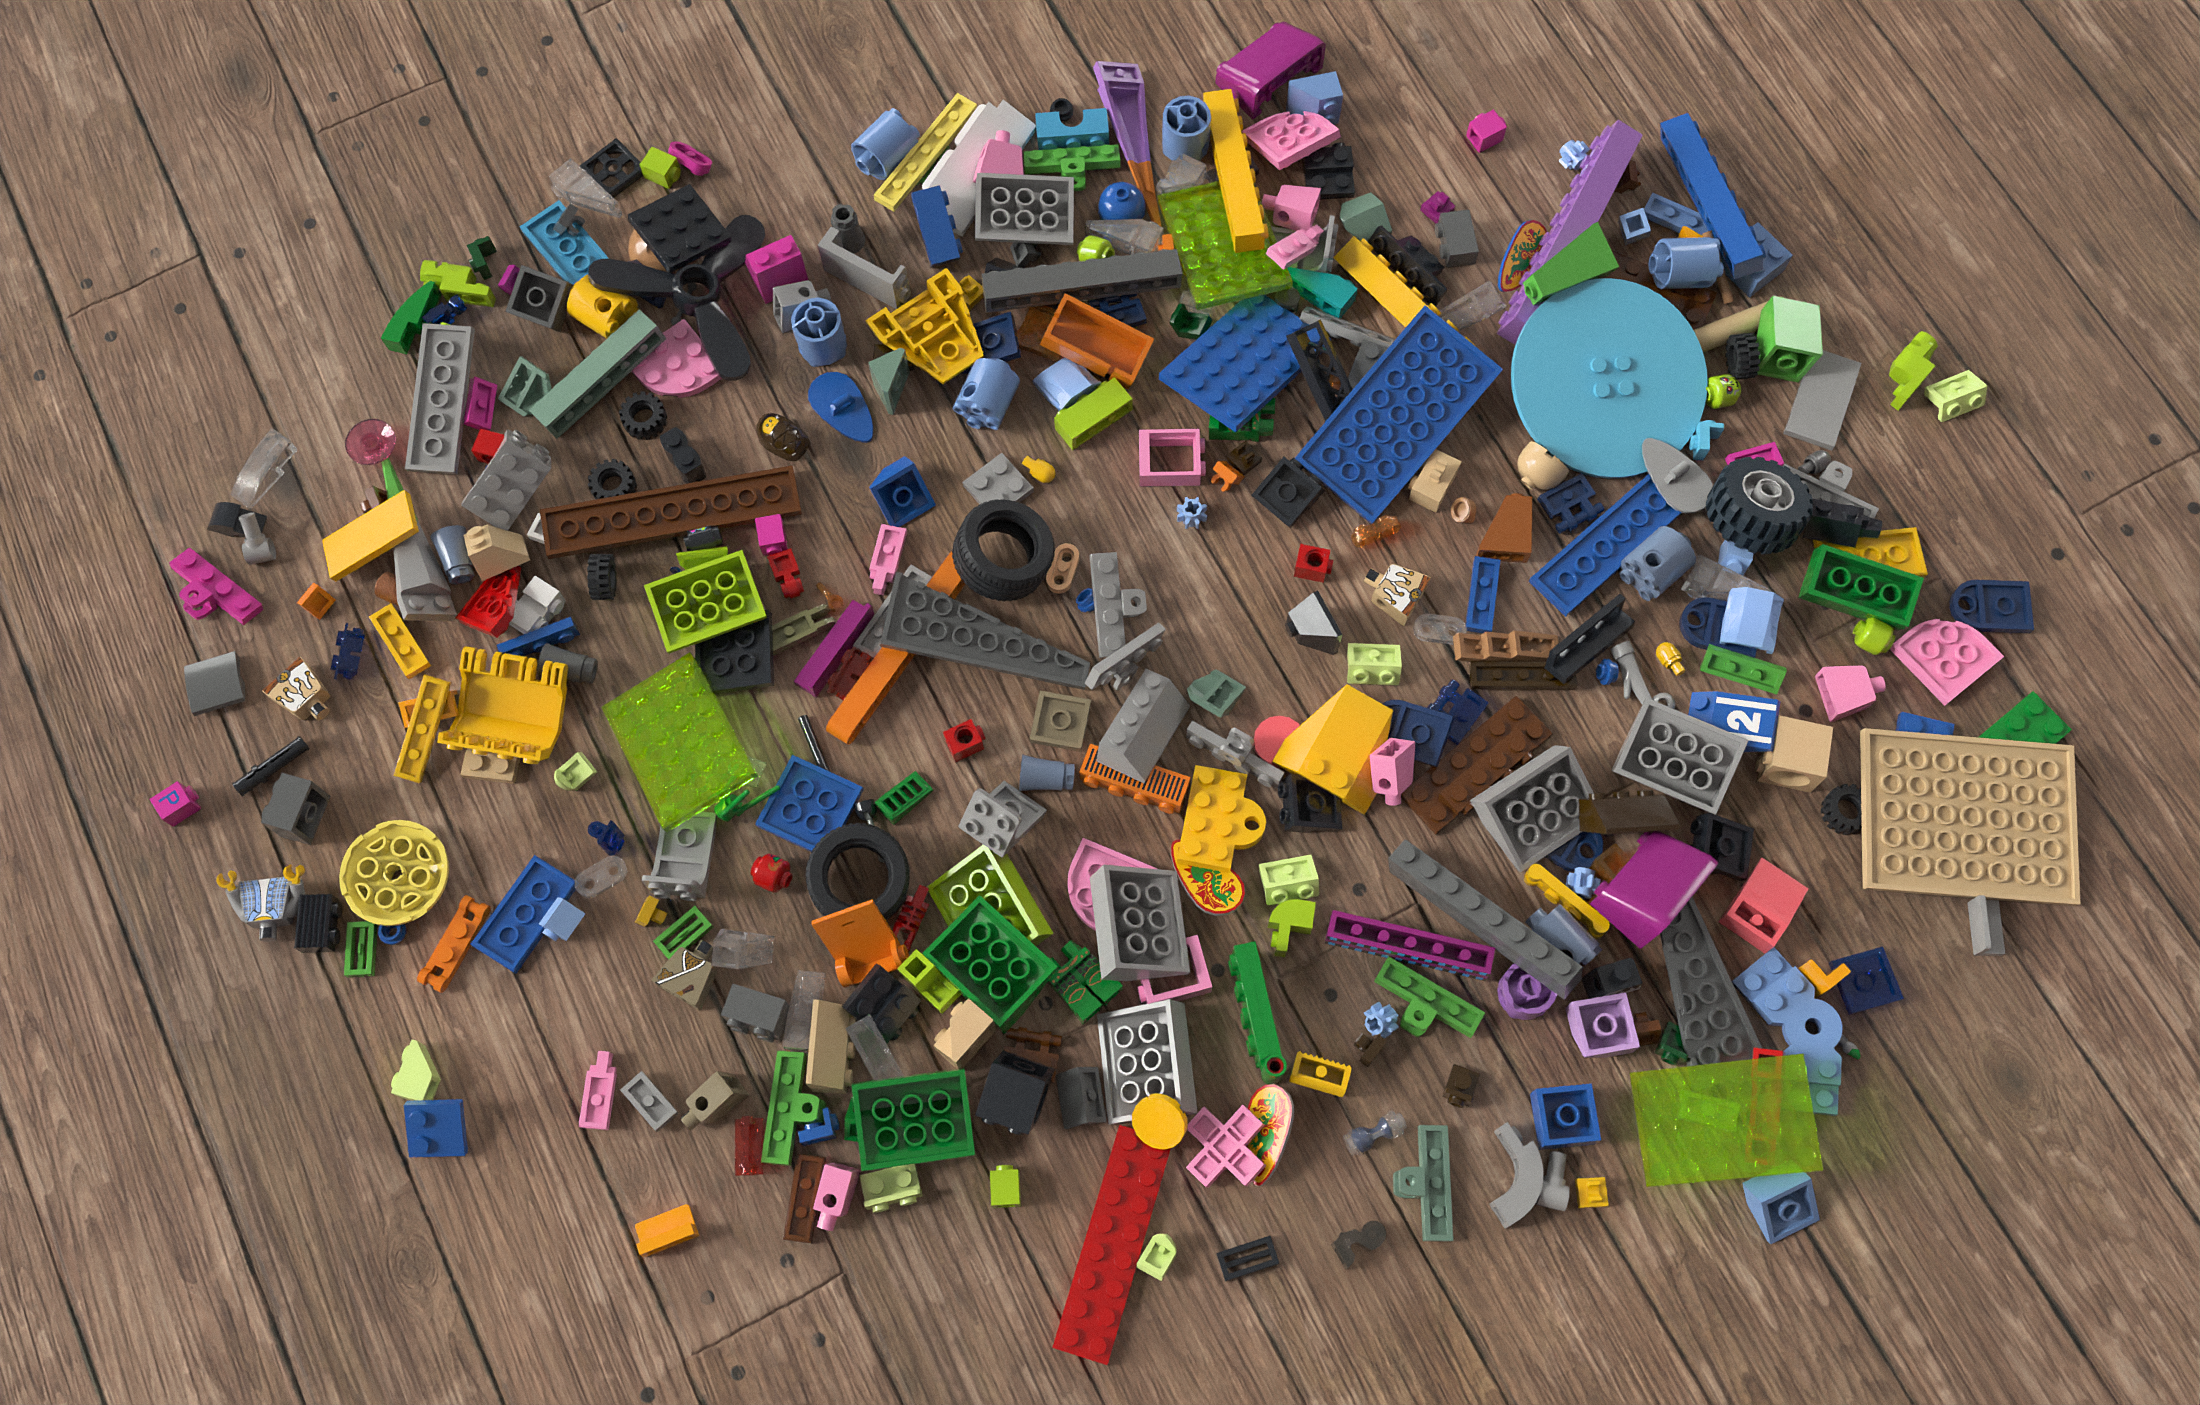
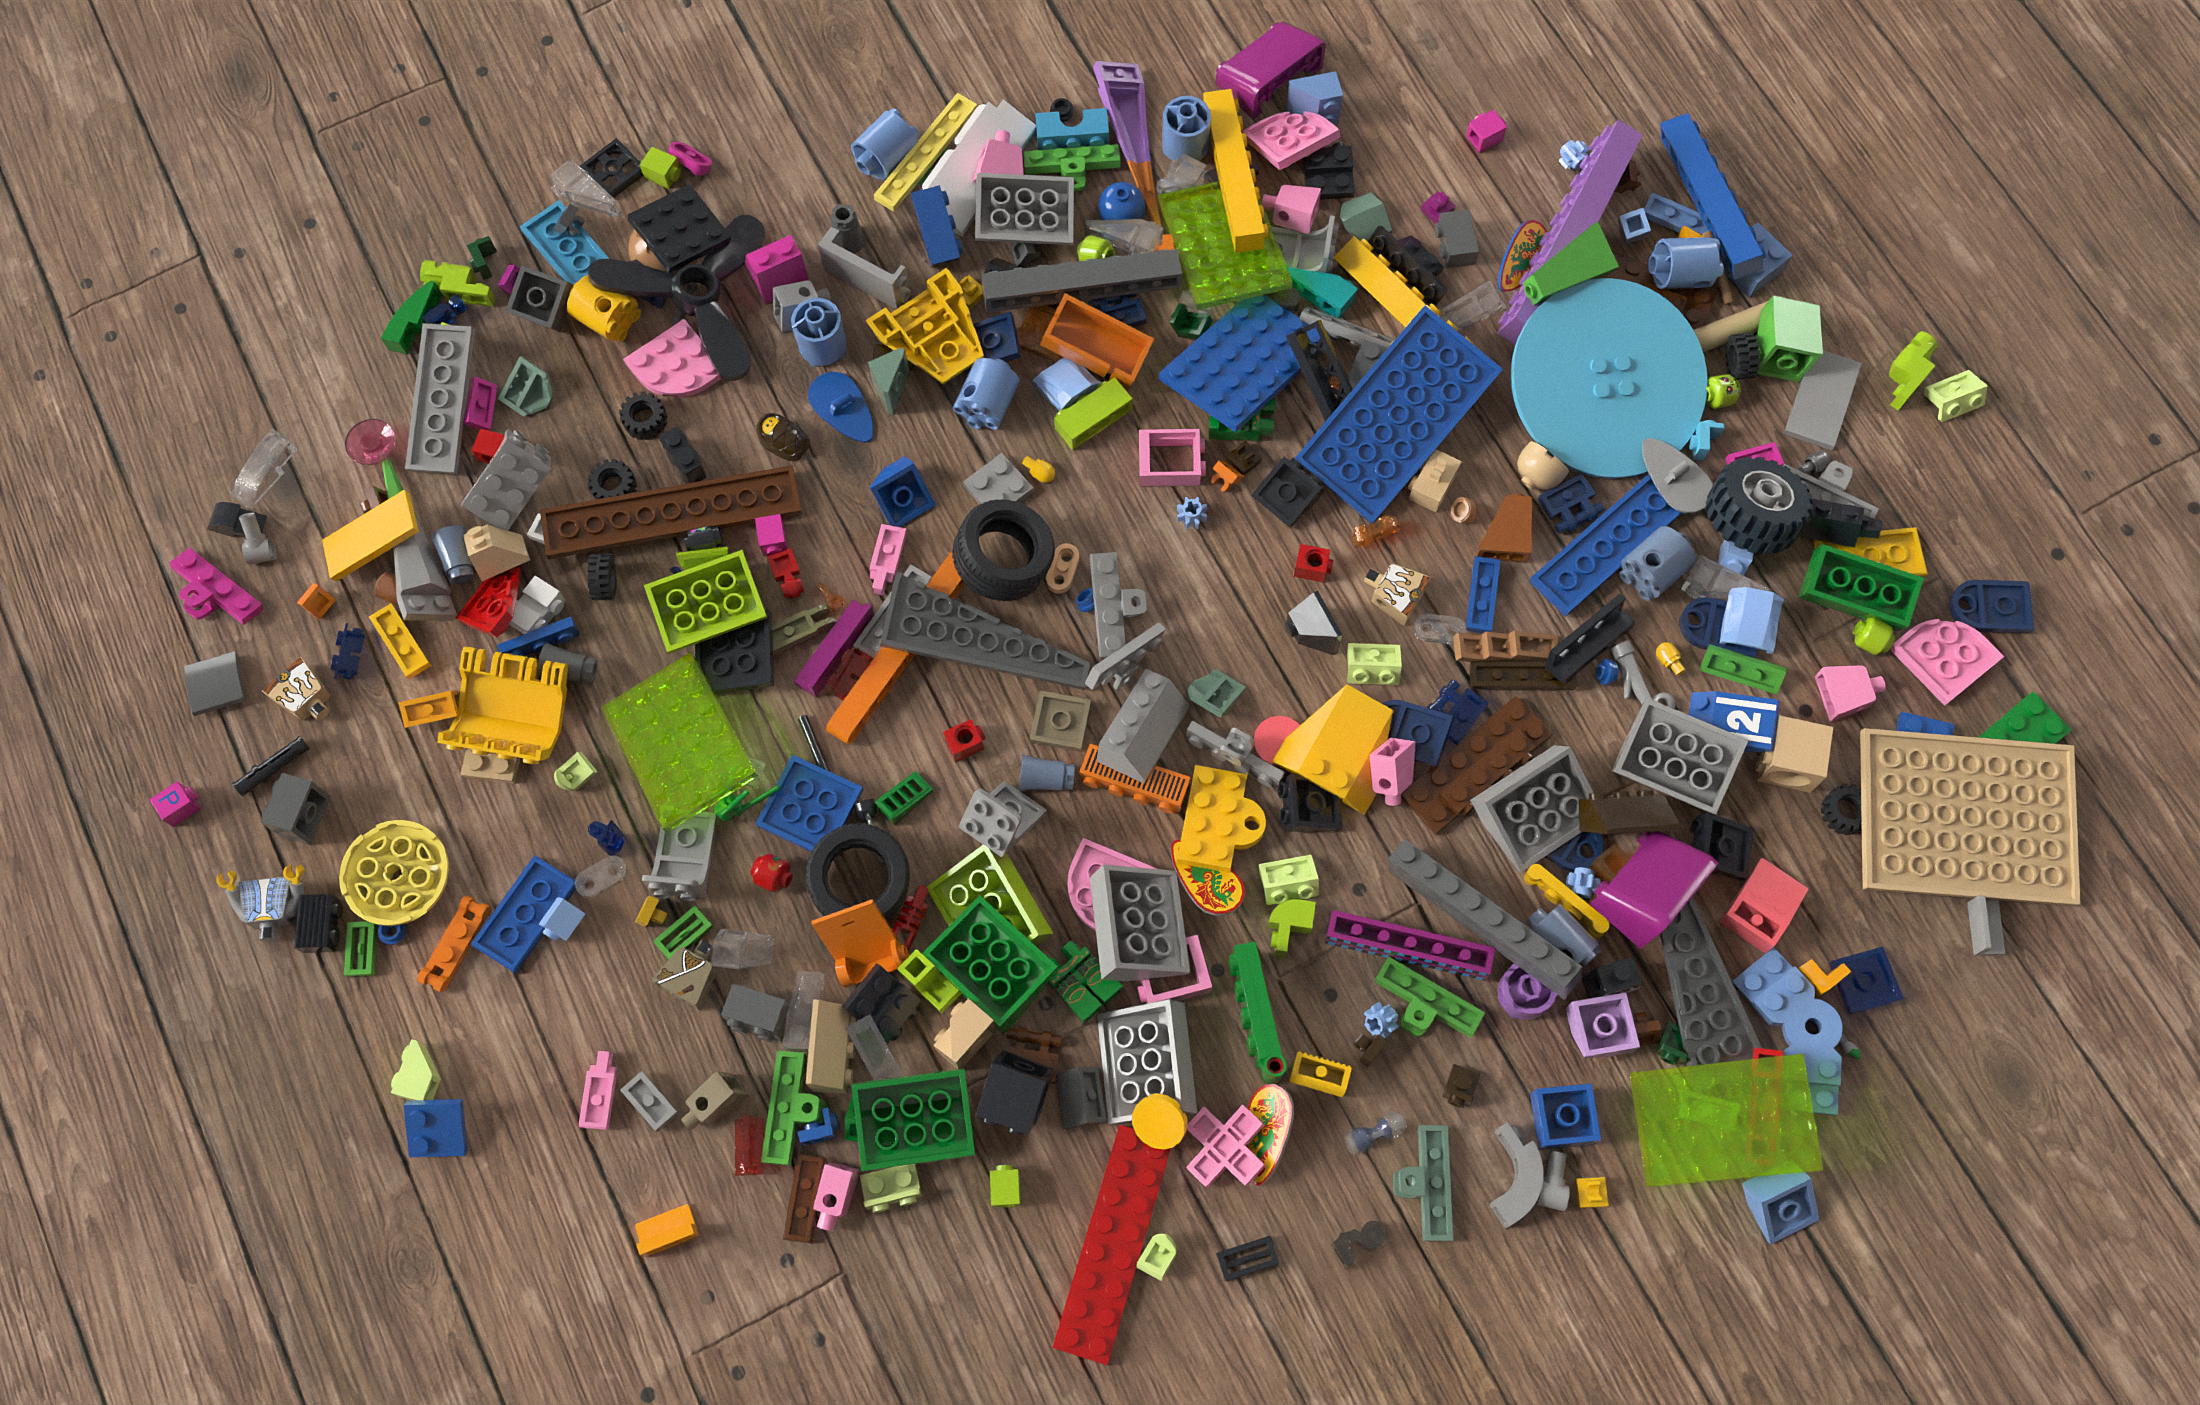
(422, 728): yellow tile -> none
(598, 374): sand green brick -> none
(1295, 246): bright pink hinge -> none

